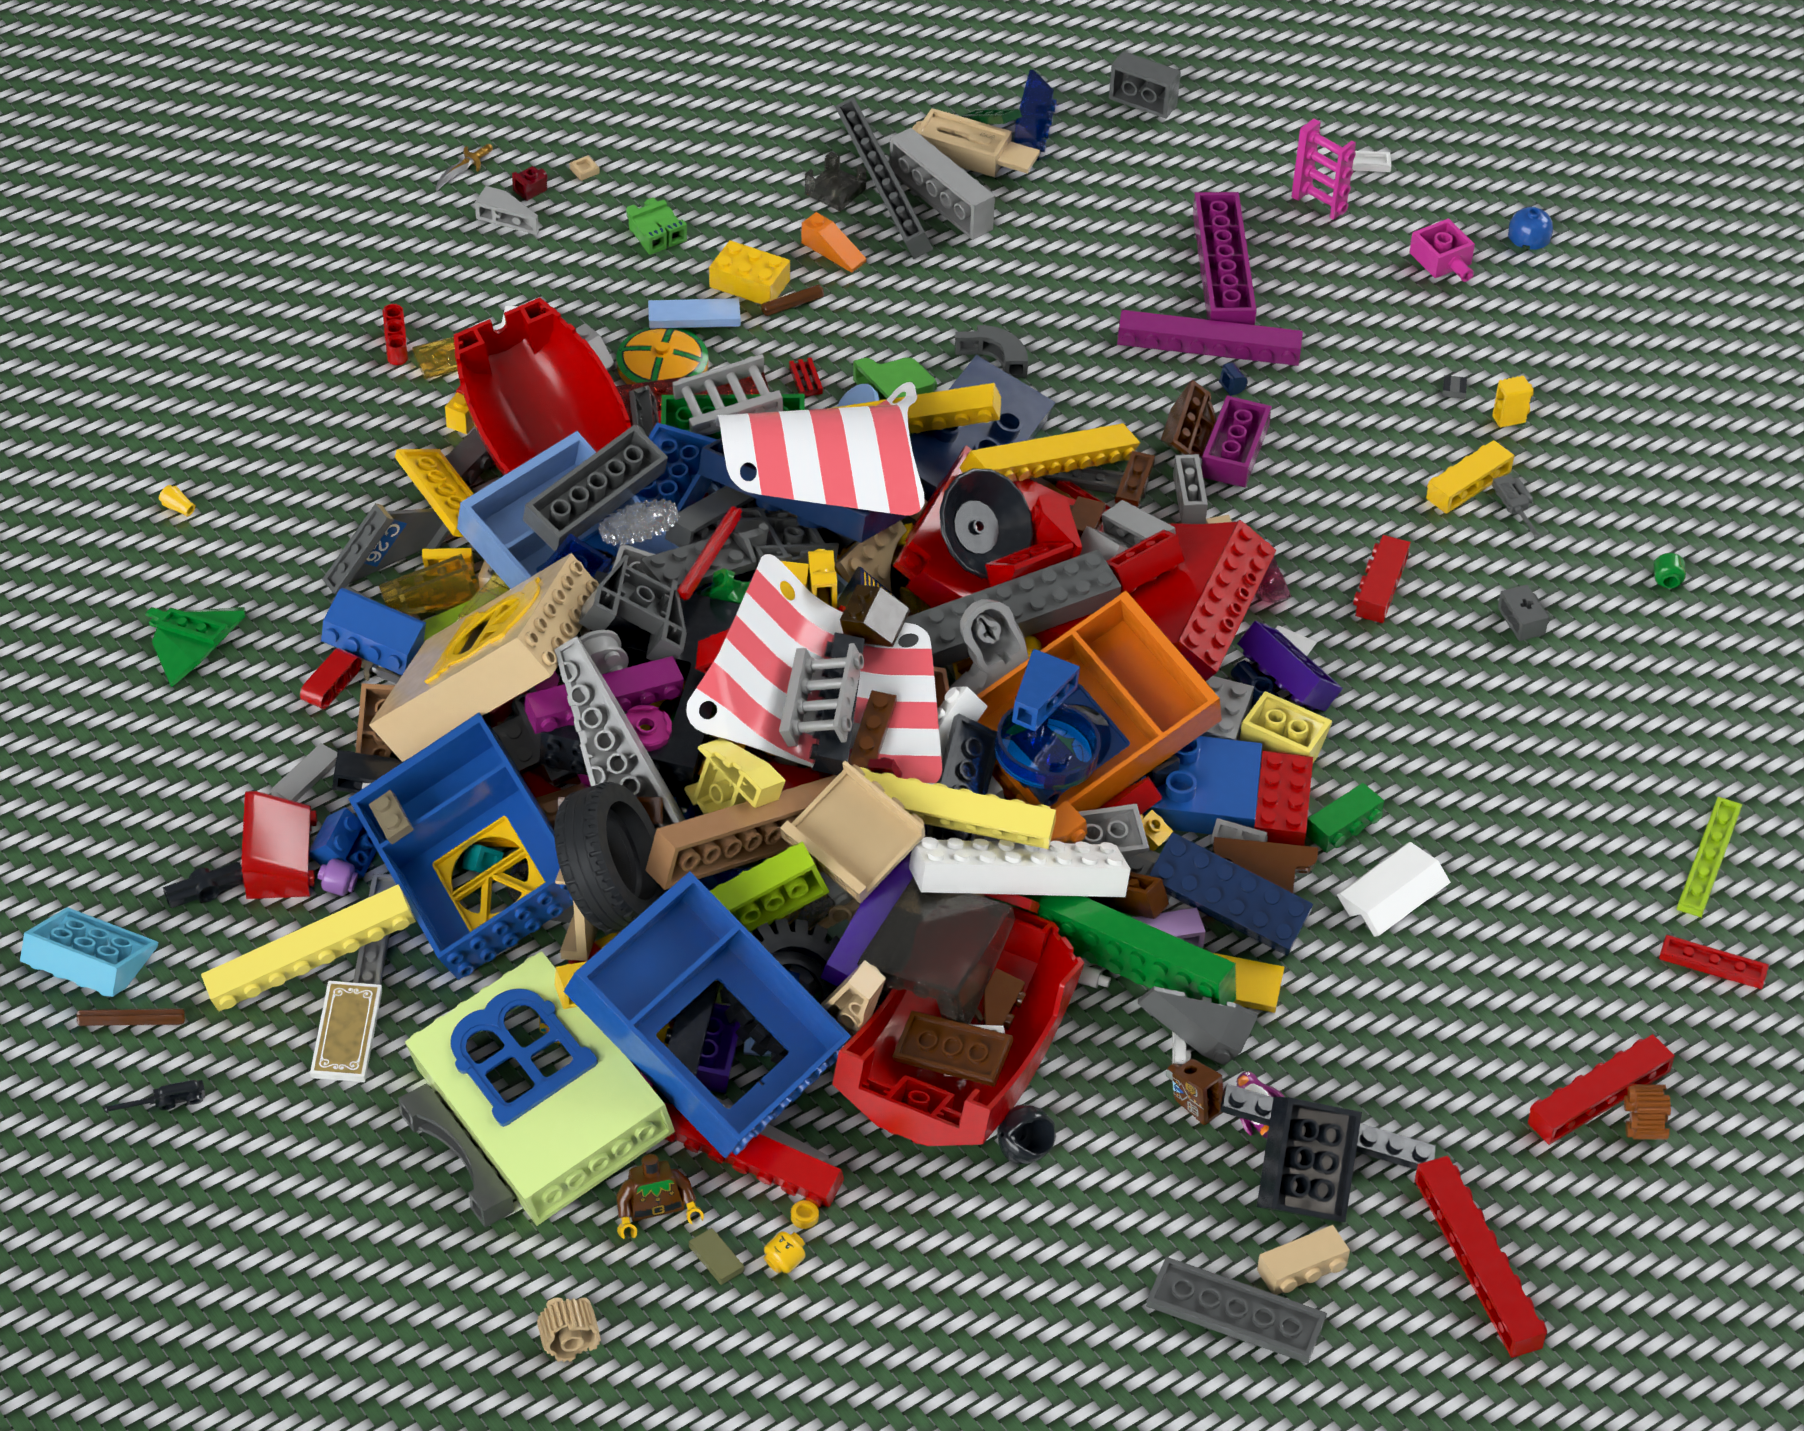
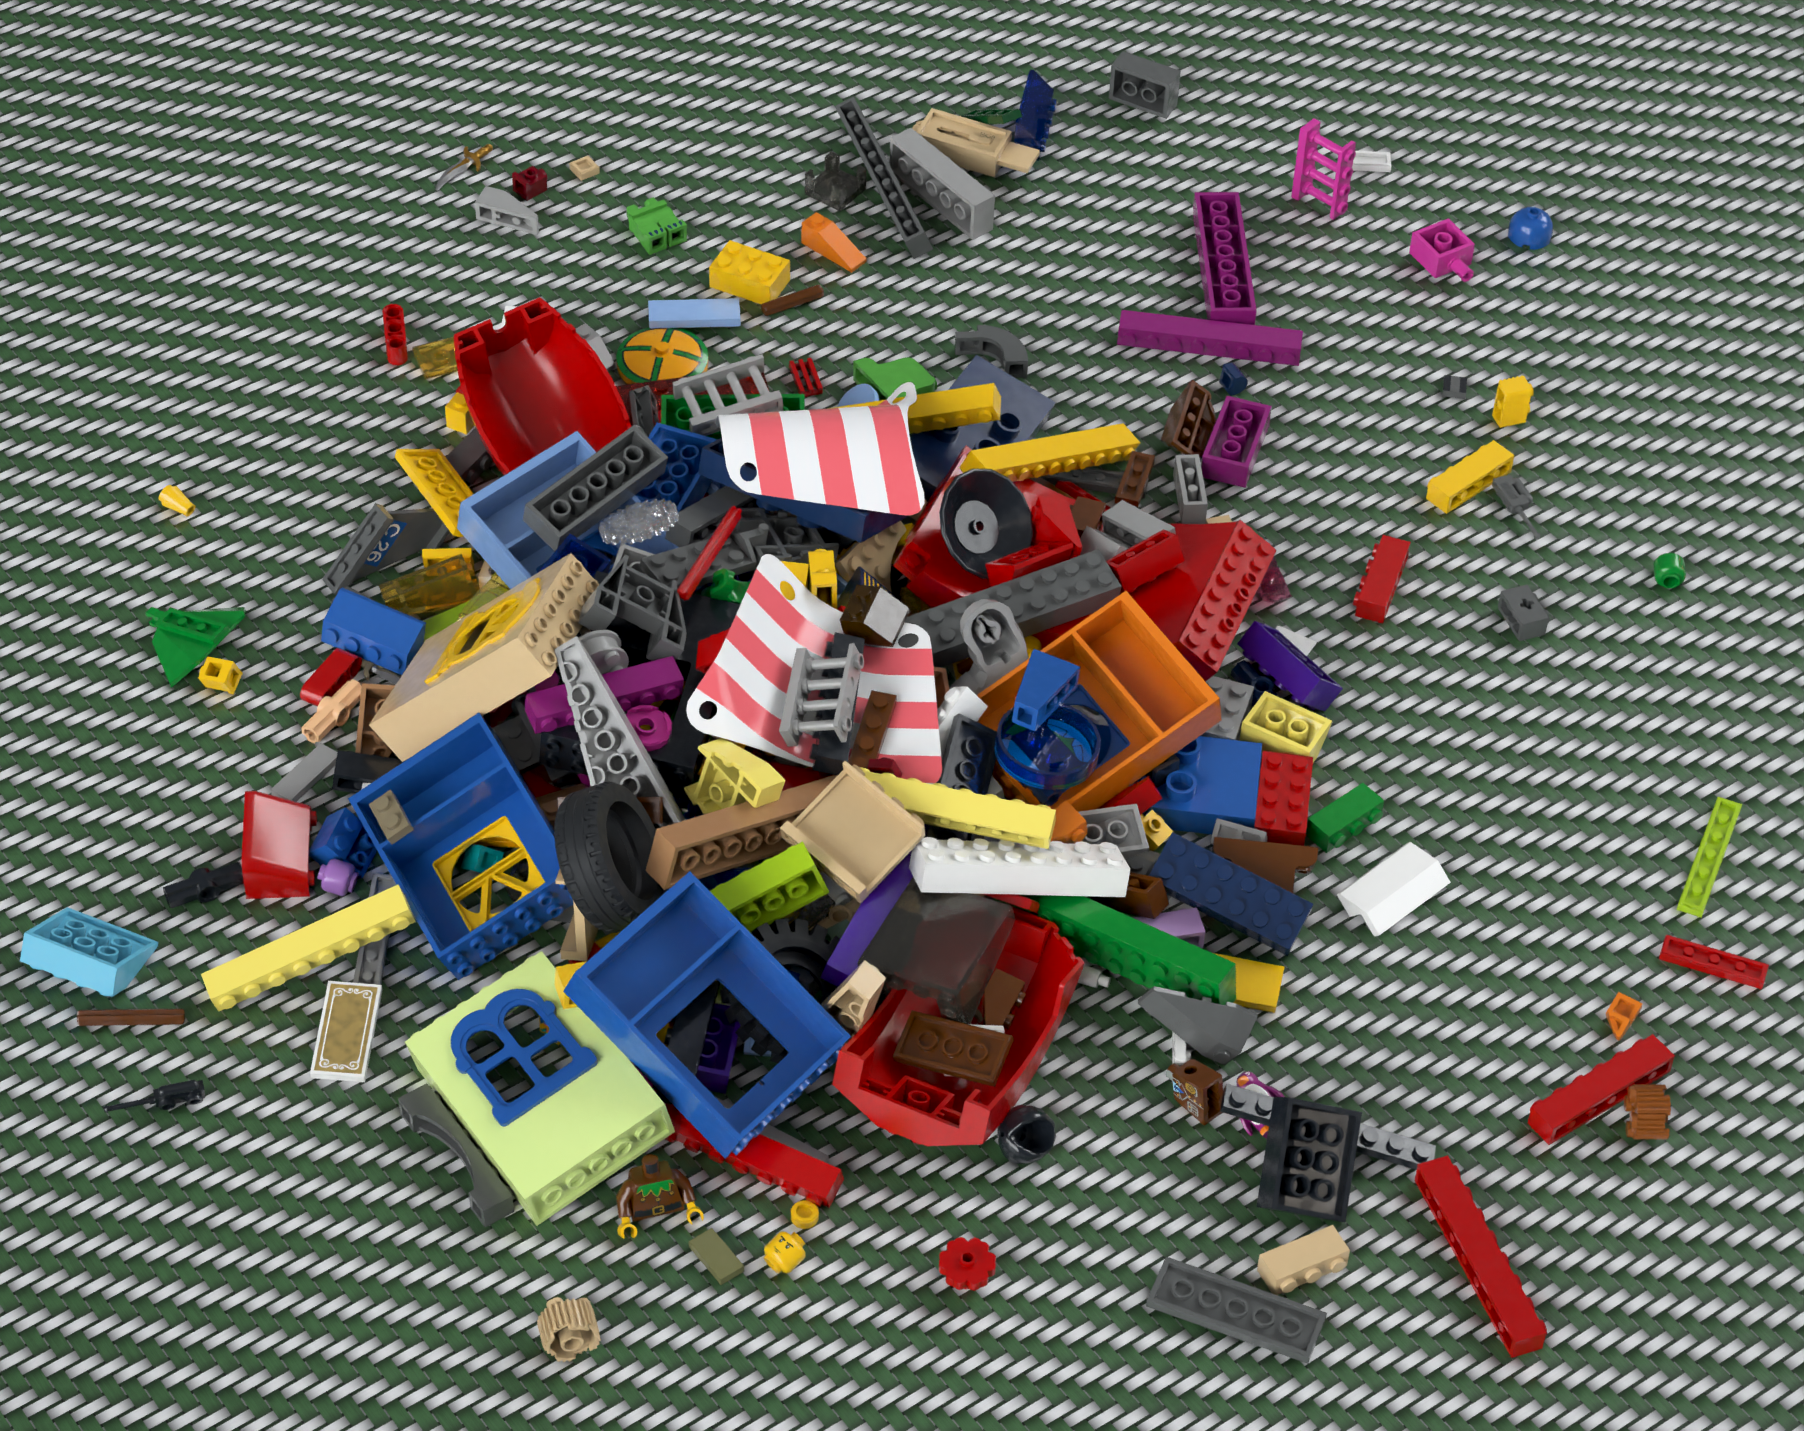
(220, 674): none -> yellow brick
(332, 711): none -> light nougat piece
(967, 1263): none -> red plant
(1622, 1014): none -> orange slope

